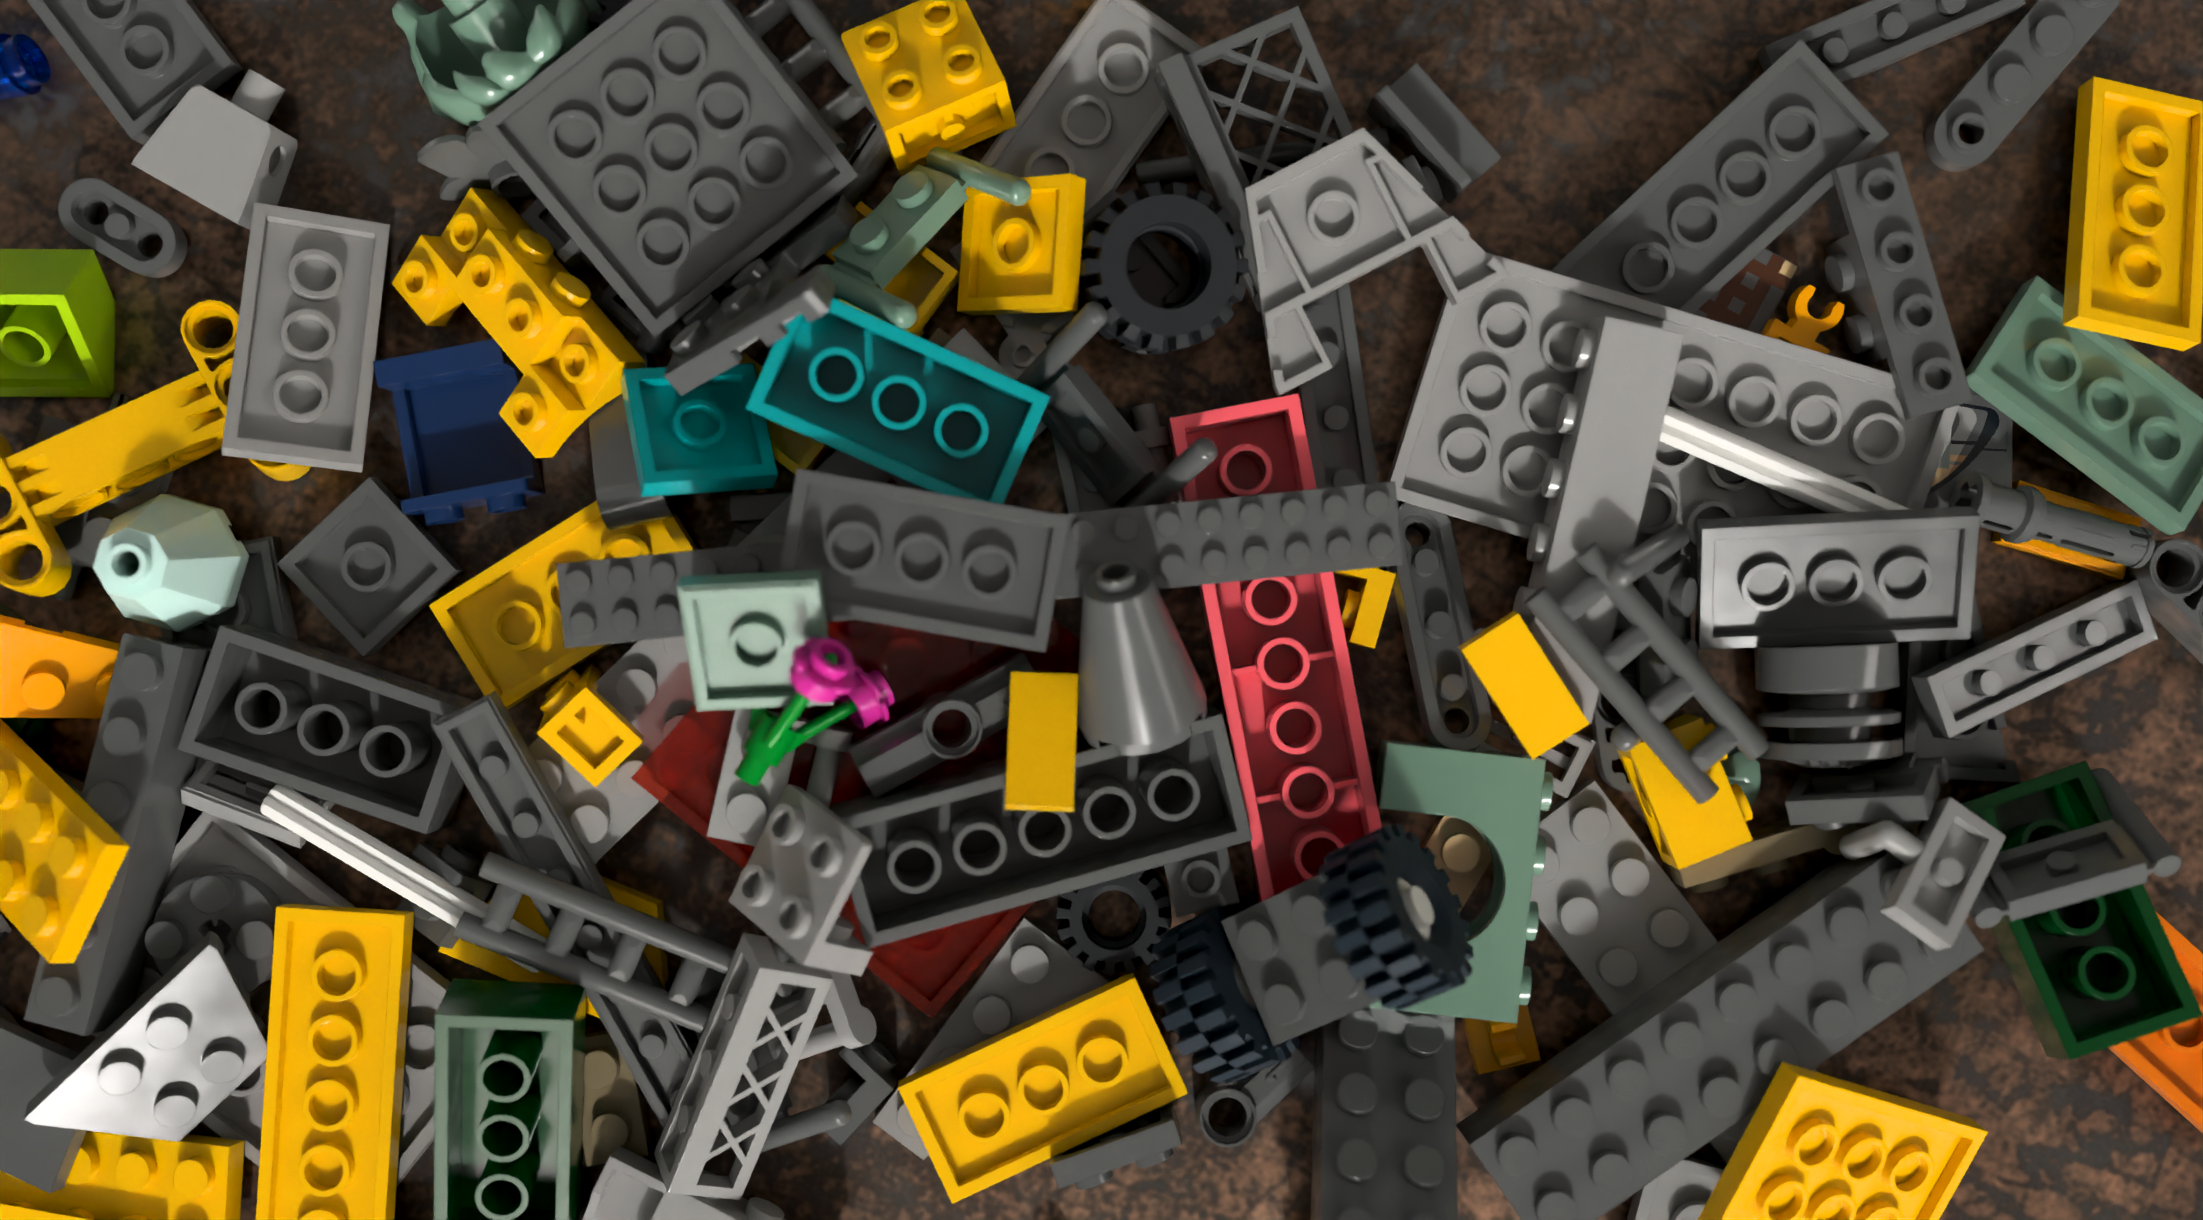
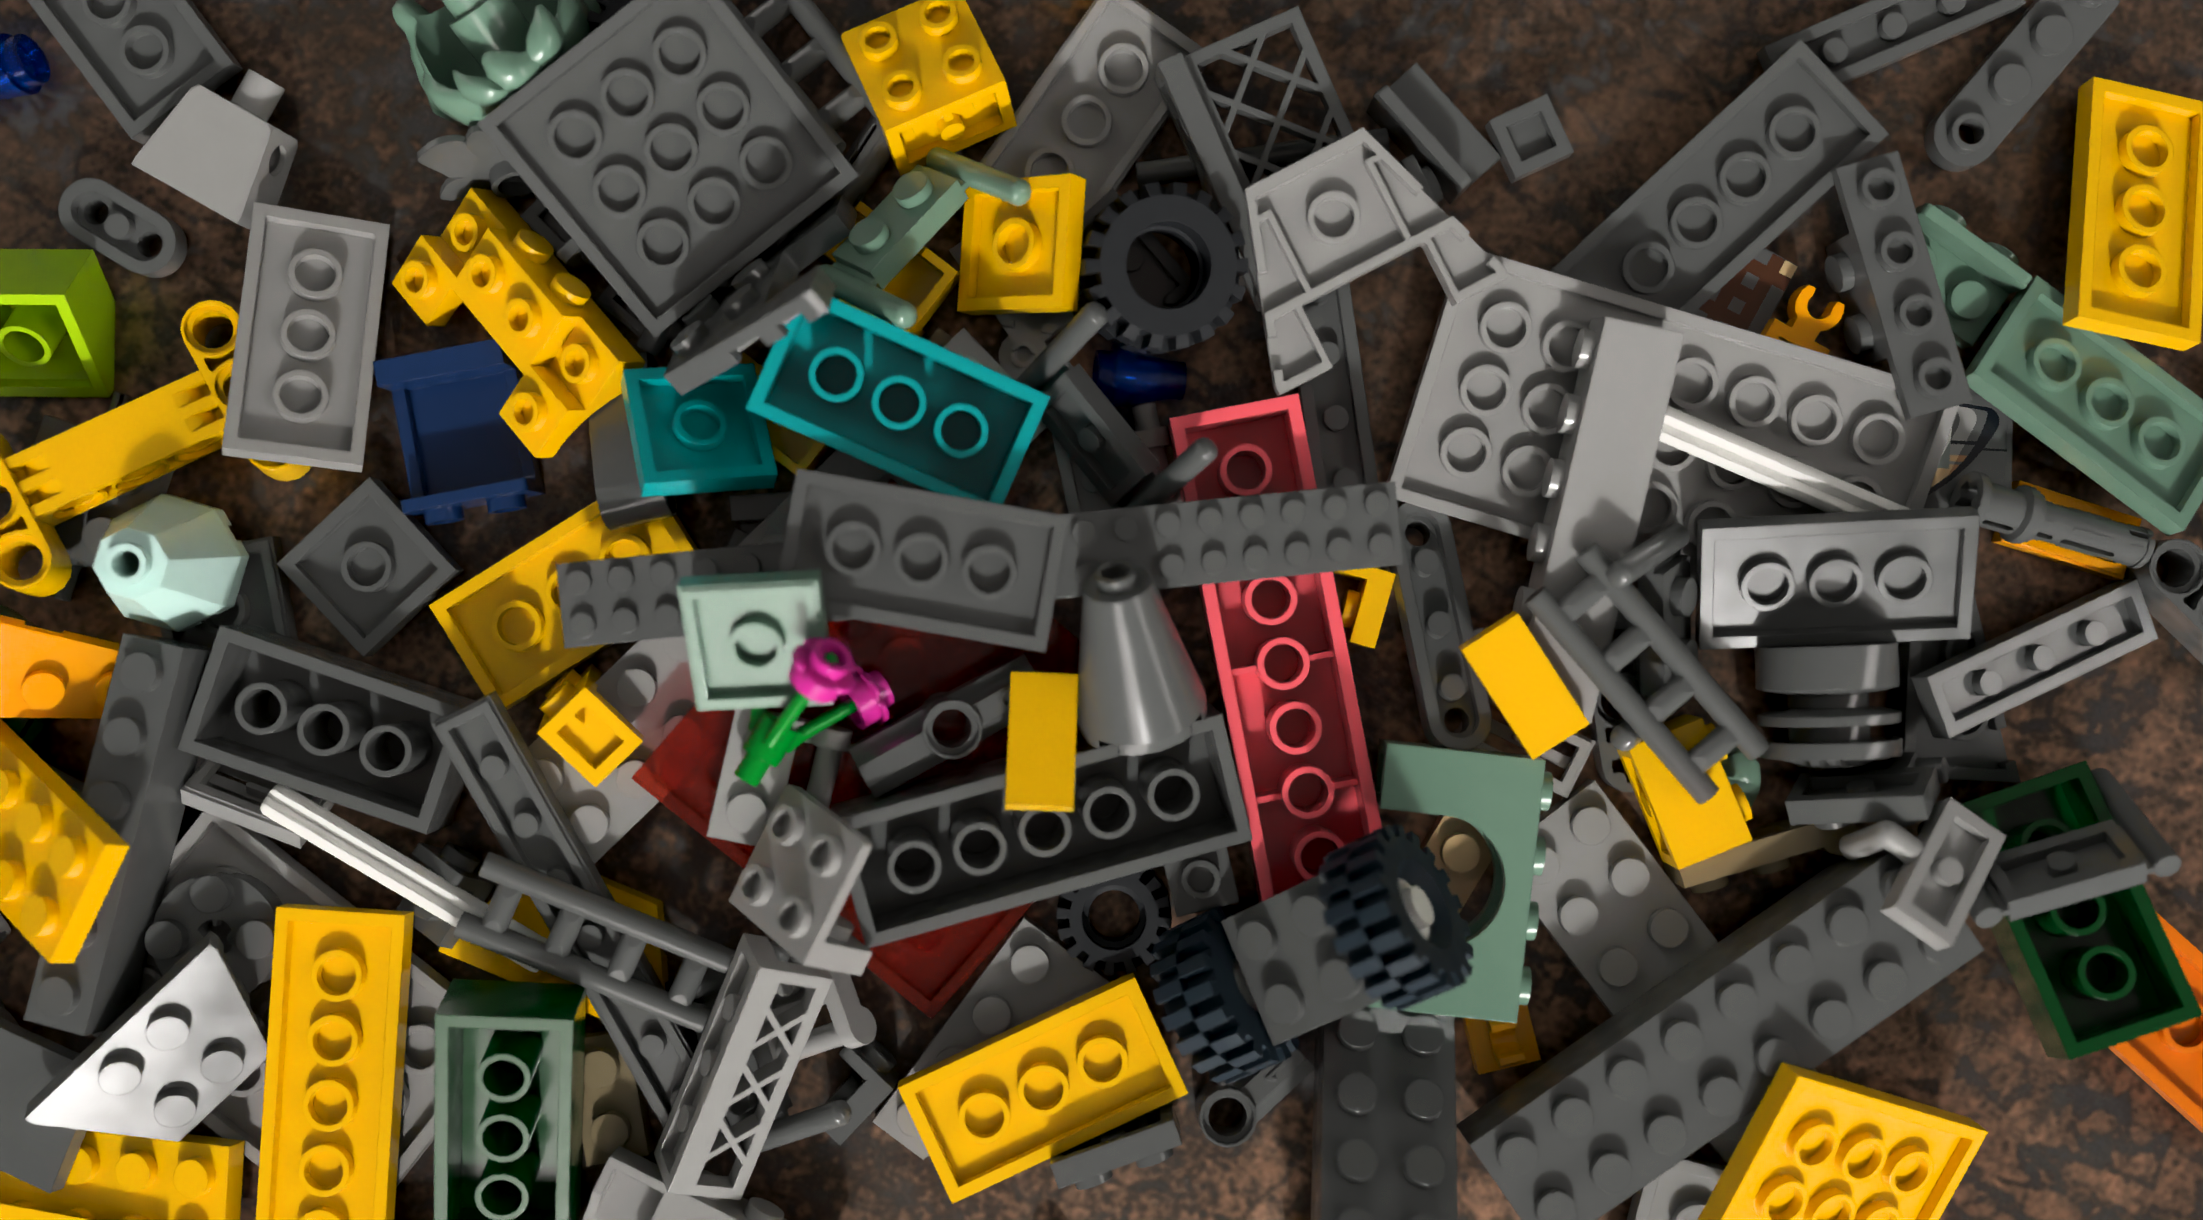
(1137, 377): none -> clear blue cone
(1529, 138): none -> dark grey plate
(1970, 272): none -> sand green bracket

